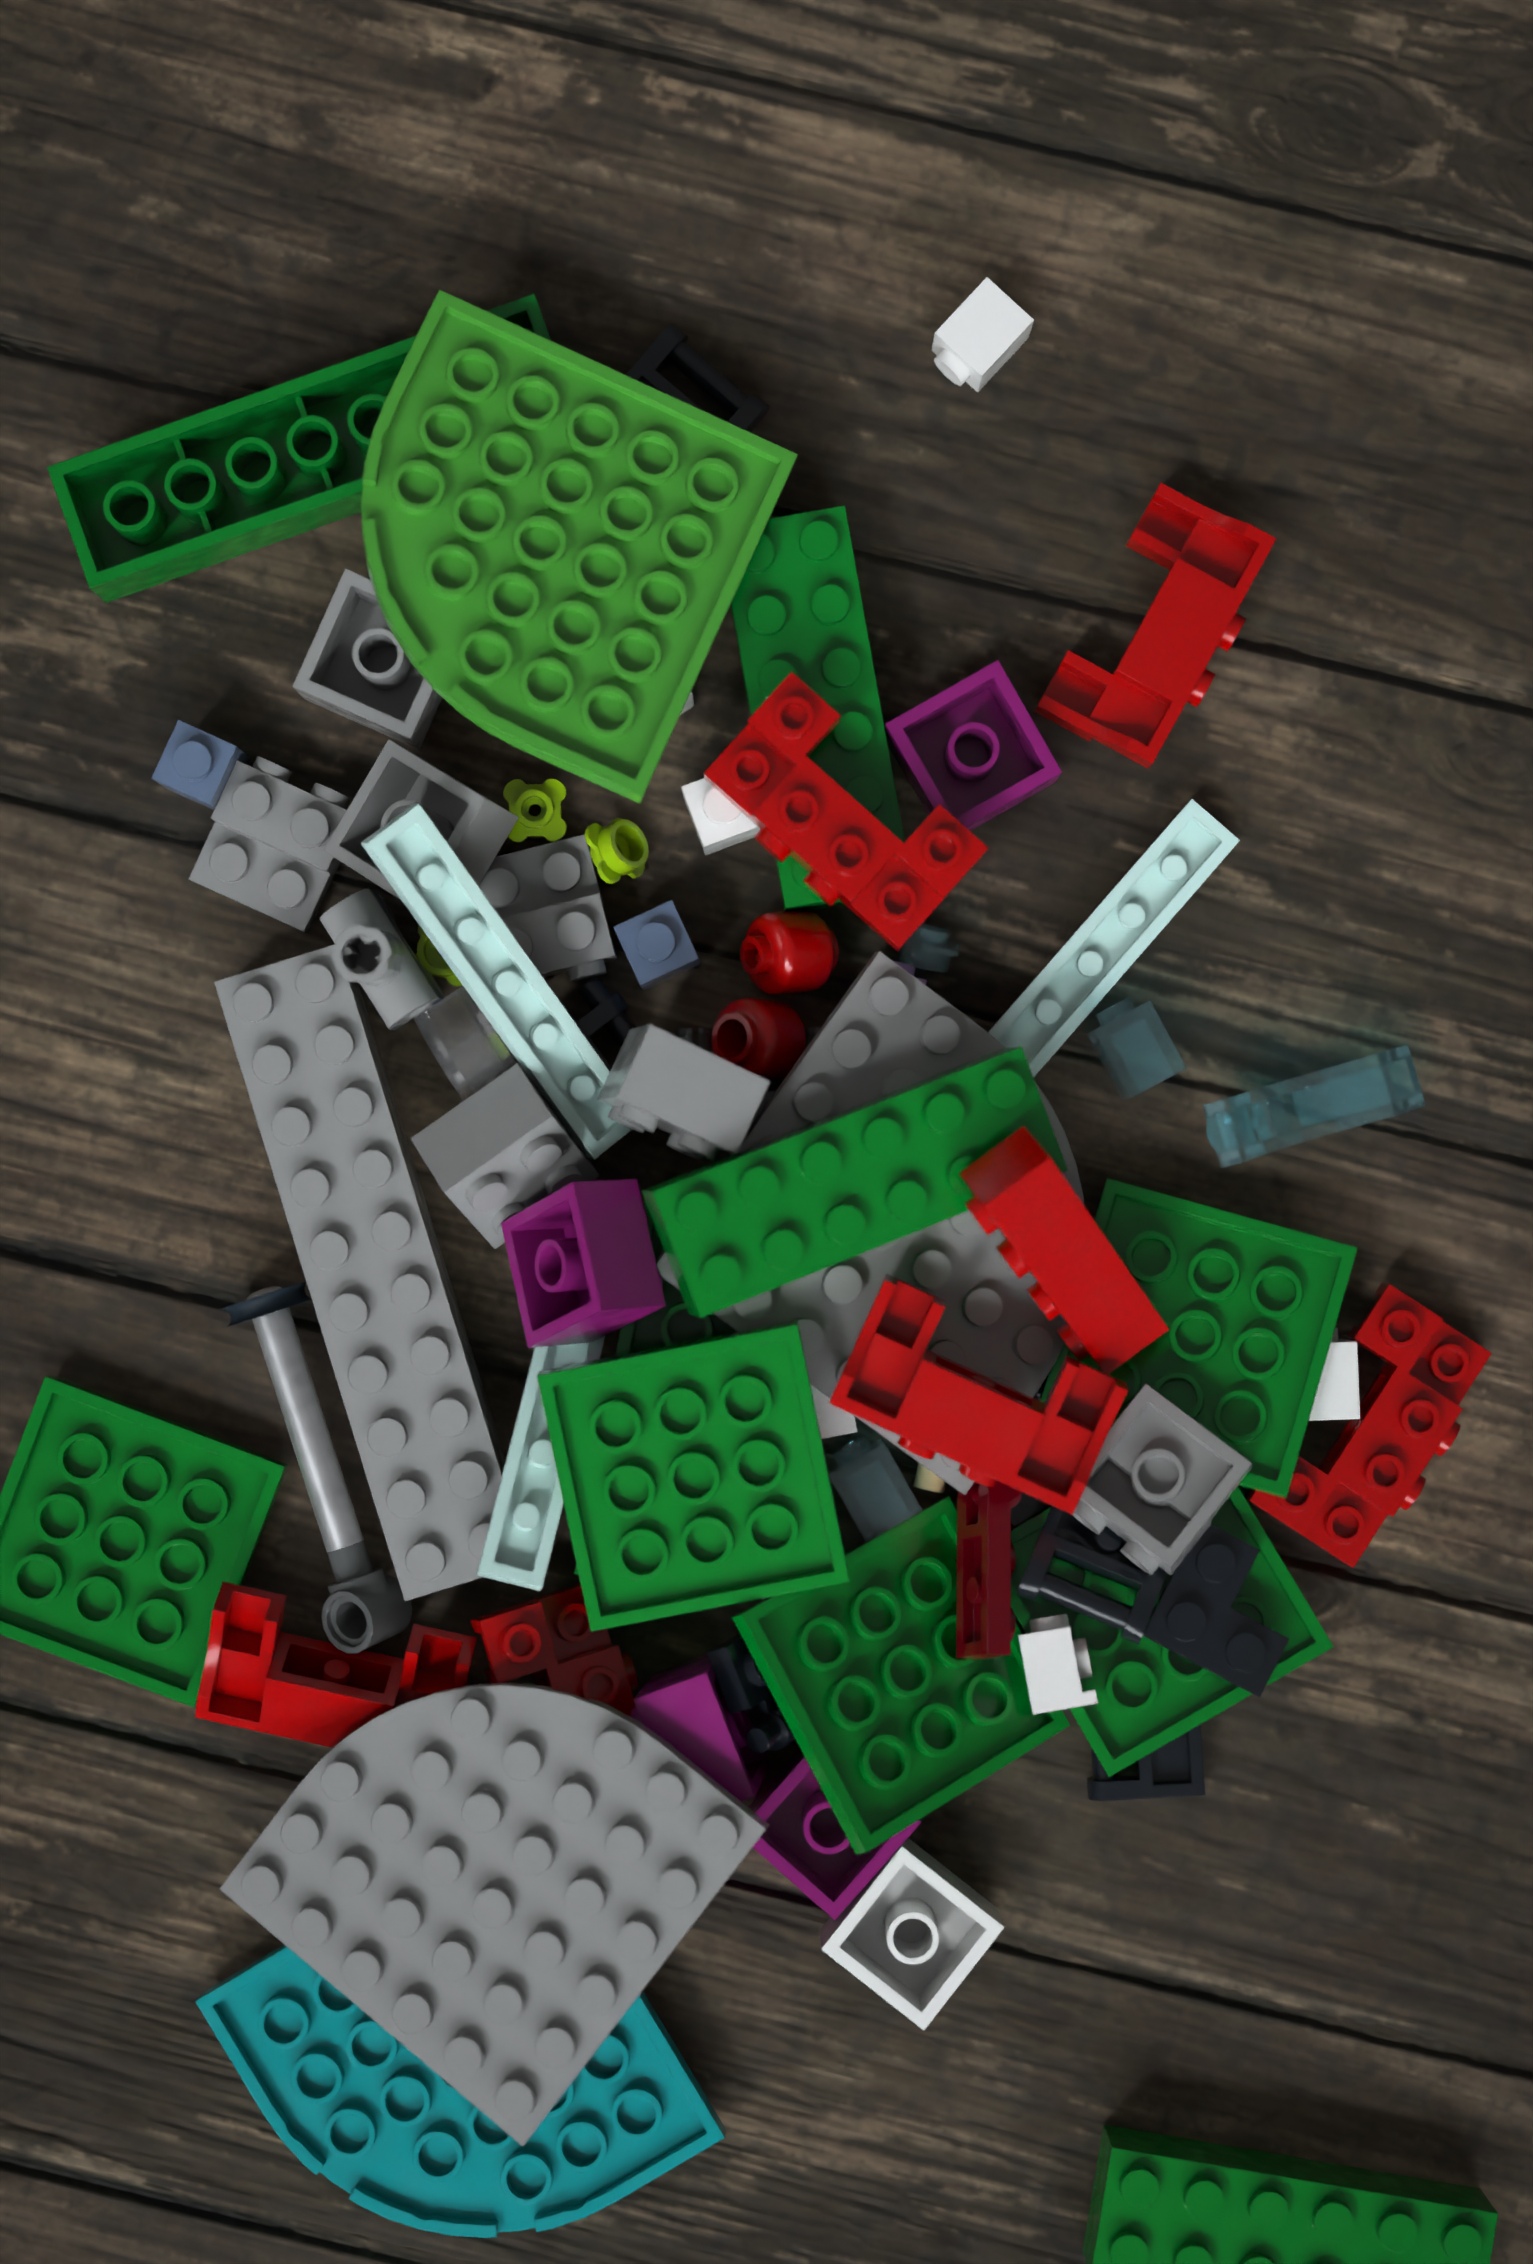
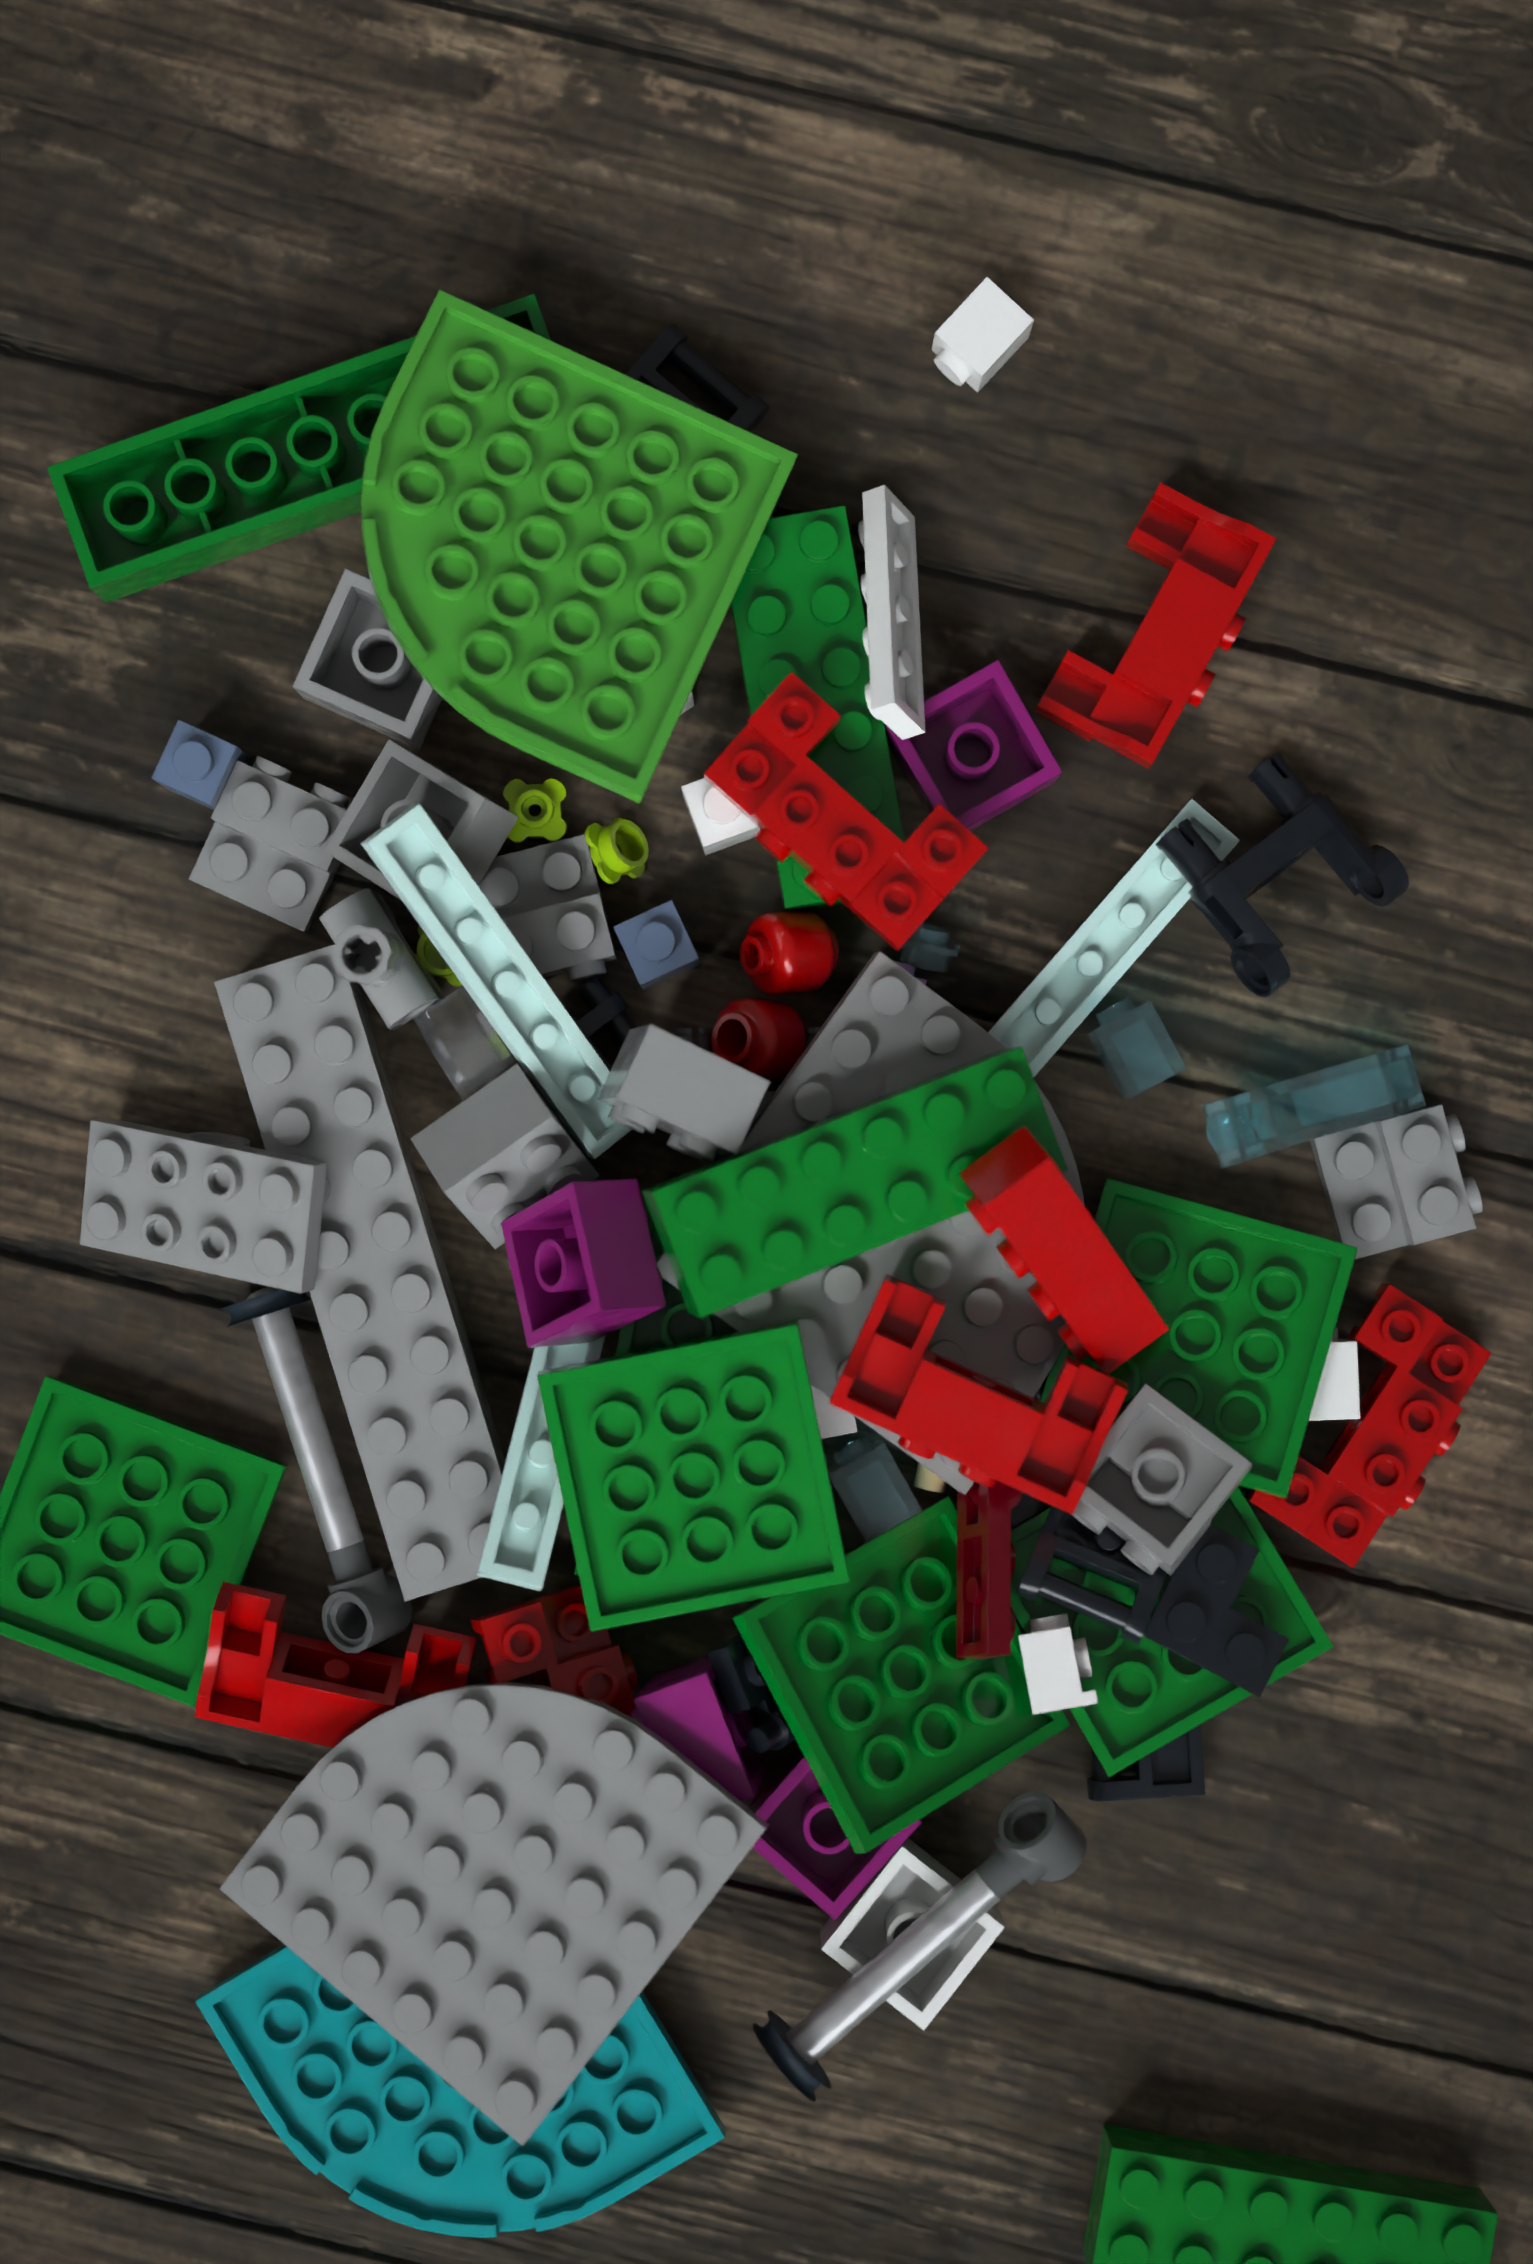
(203, 1203): none -> light grey plate
(892, 613): none -> white plate
(1032, 1845): none -> piece
(1308, 823): none -> black connector
(1397, 1181): none -> light grey plate

